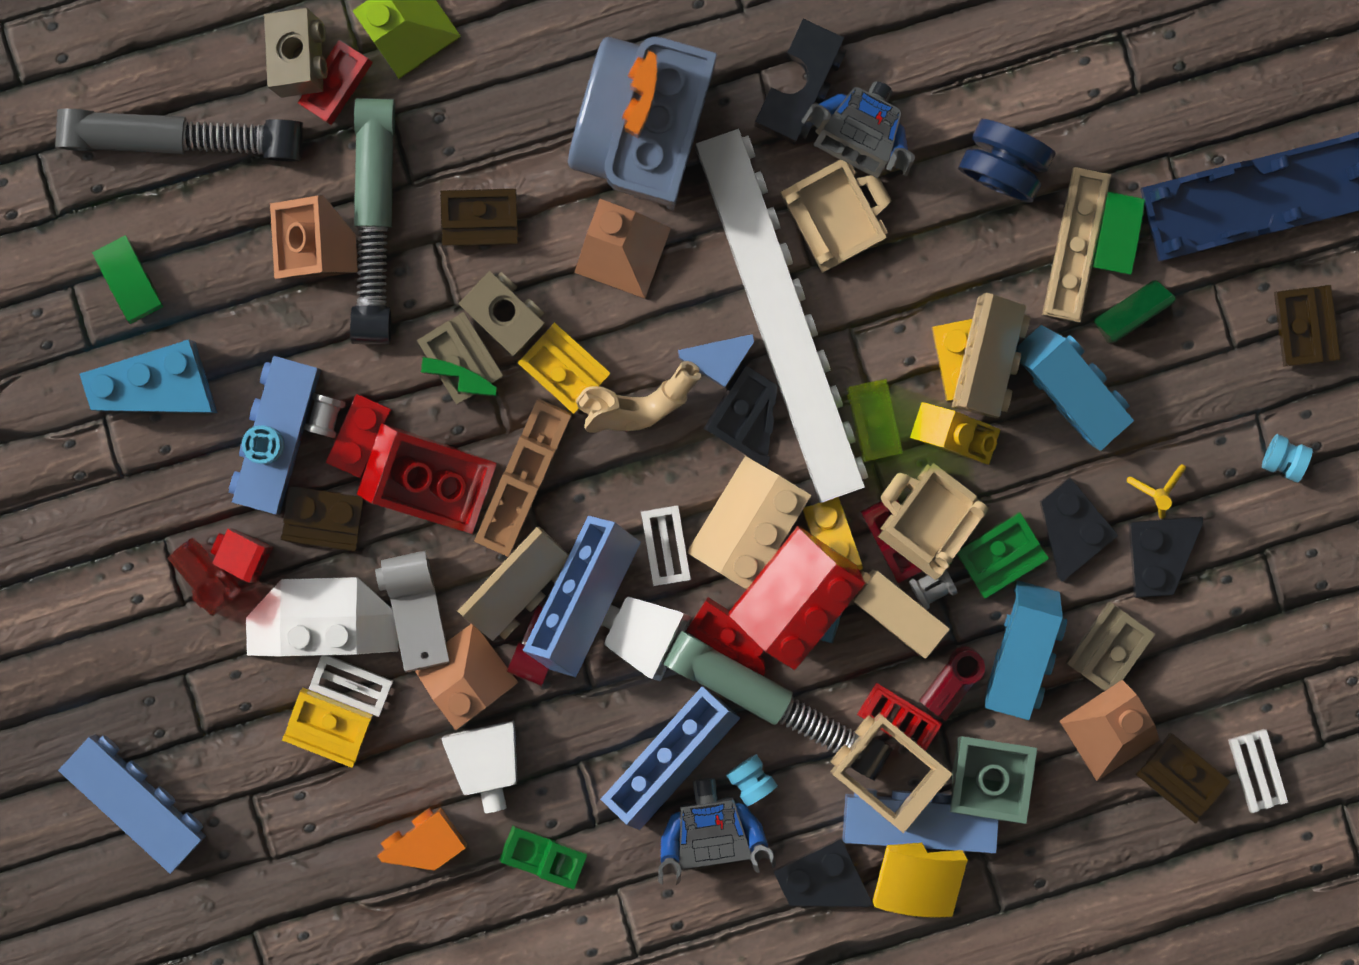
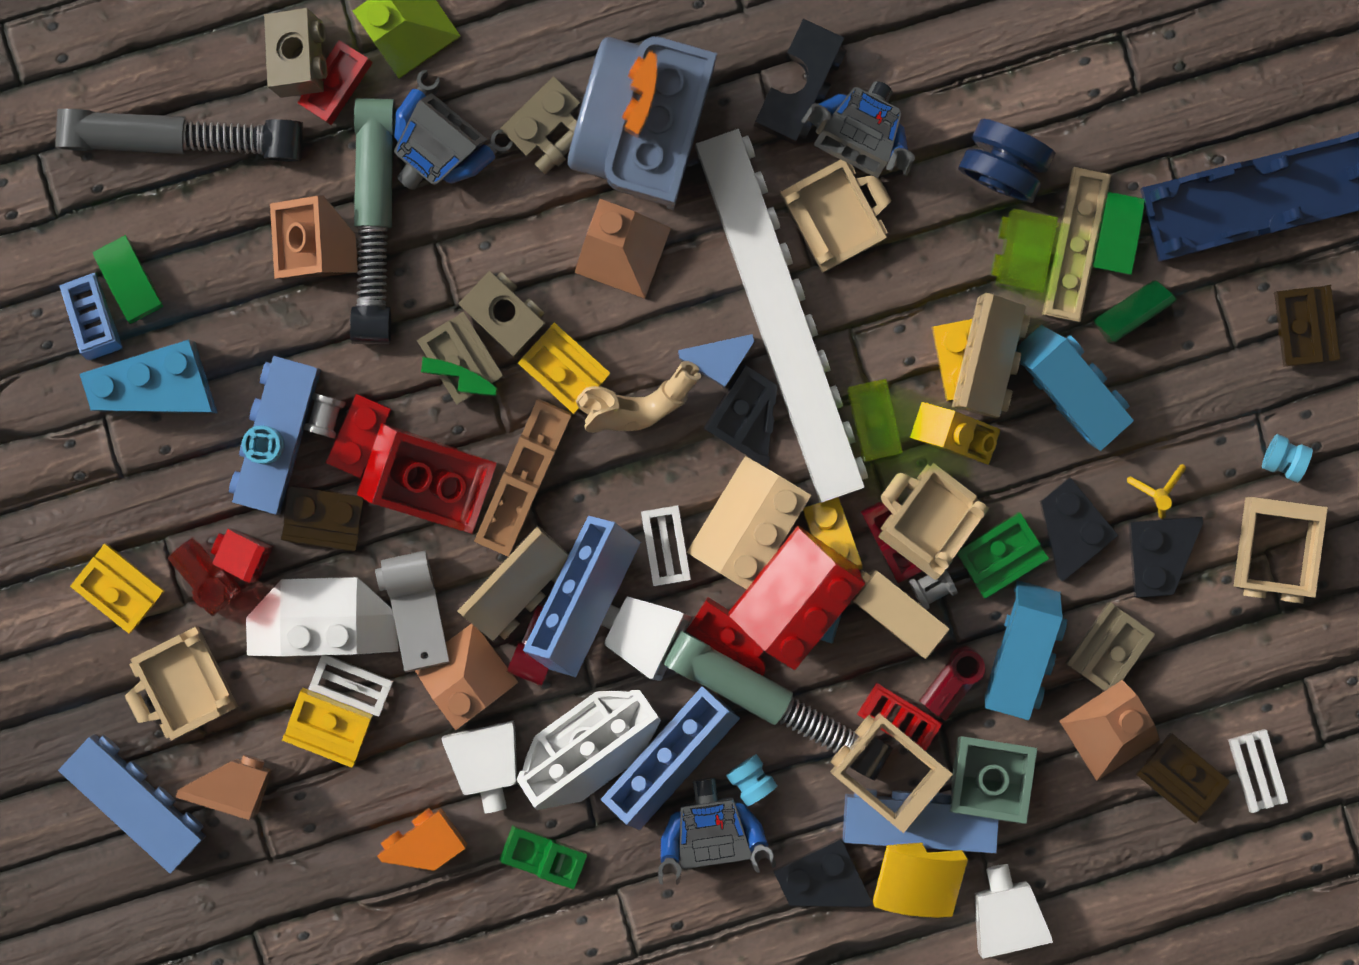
(103, 345): none -> medium blue slope
(117, 588): none -> yellow plate
(181, 685): none -> tan piece
(231, 788): none -> nougat slope
(437, 140): none -> torso
(479, 217): dark brown plate -> none
(538, 119): none -> dark tan plate
(587, 747): none -> white wedge
(1008, 916): none -> white torso
(1025, 251): none -> clear neon green brick
(1312, 555): none -> tan window

